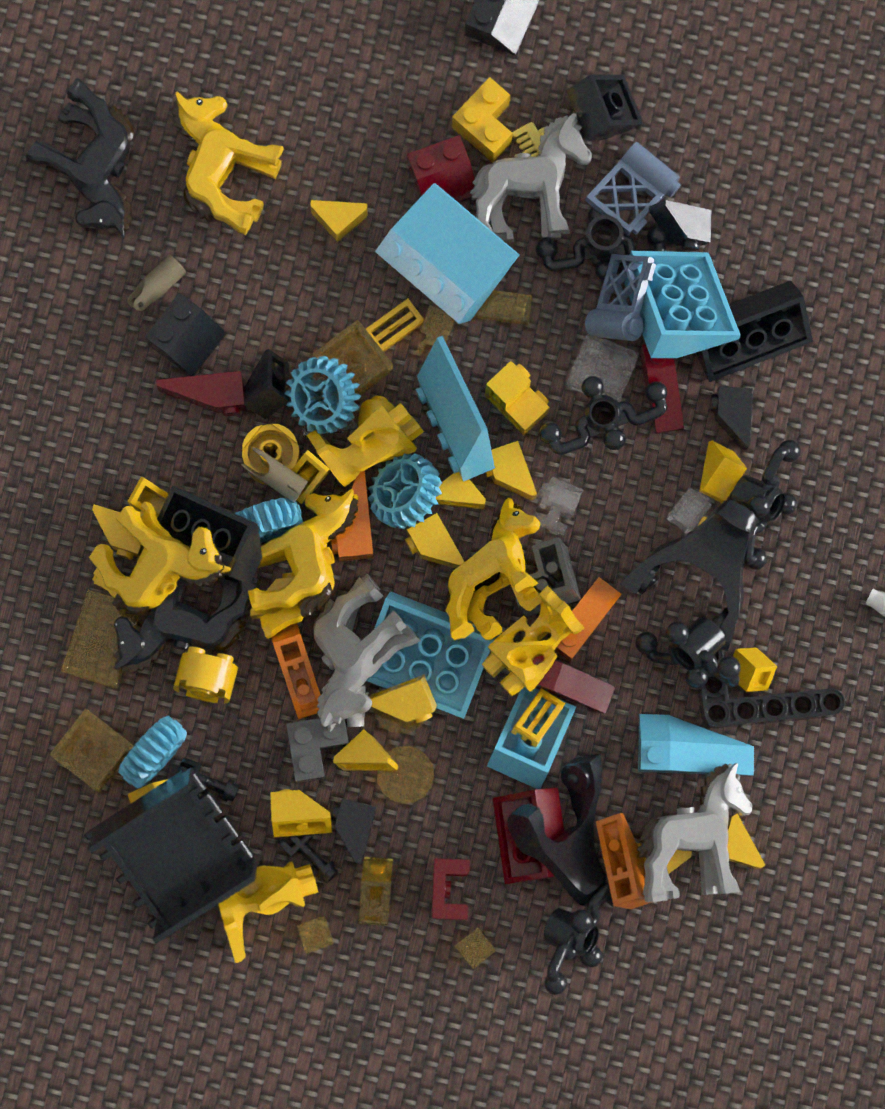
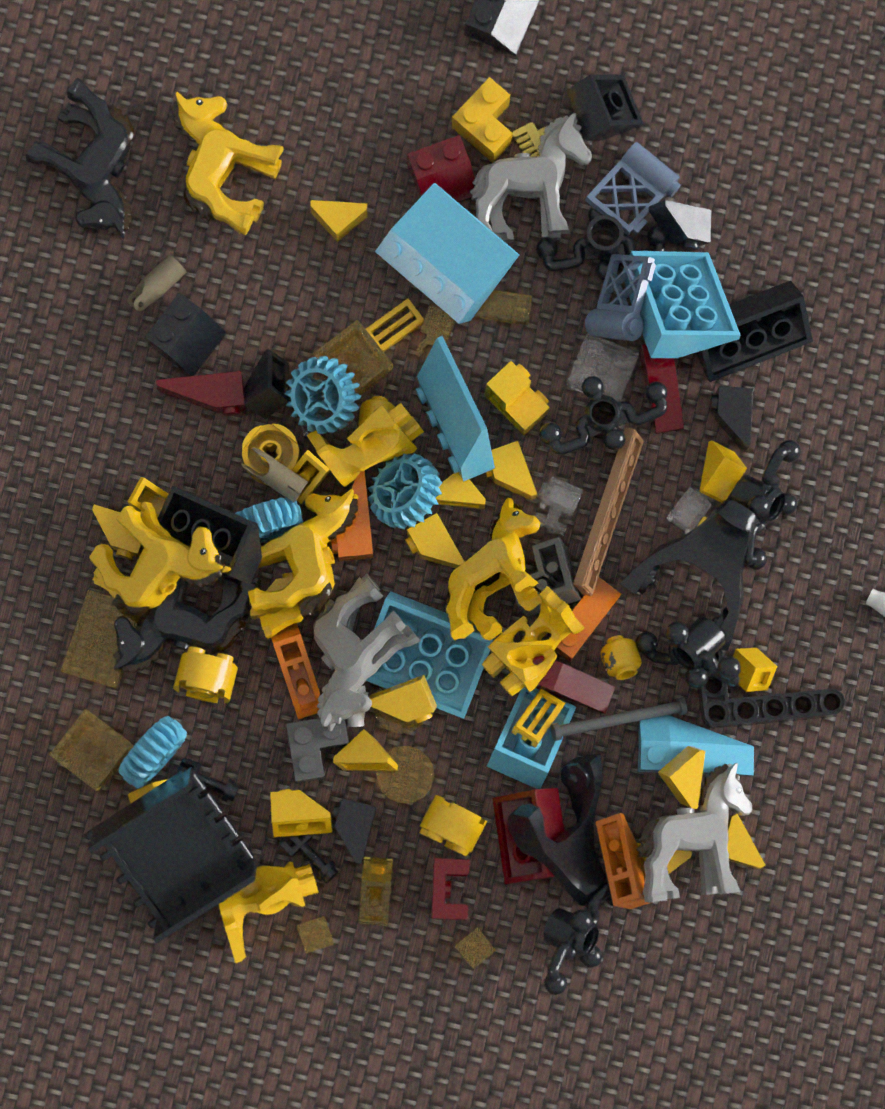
(453, 824): none -> yellow brick
(559, 731): none -> dark grey bar
(608, 513): none -> medium nougat tile
(621, 657): none -> yellow head
(684, 775): none -> yellow slope

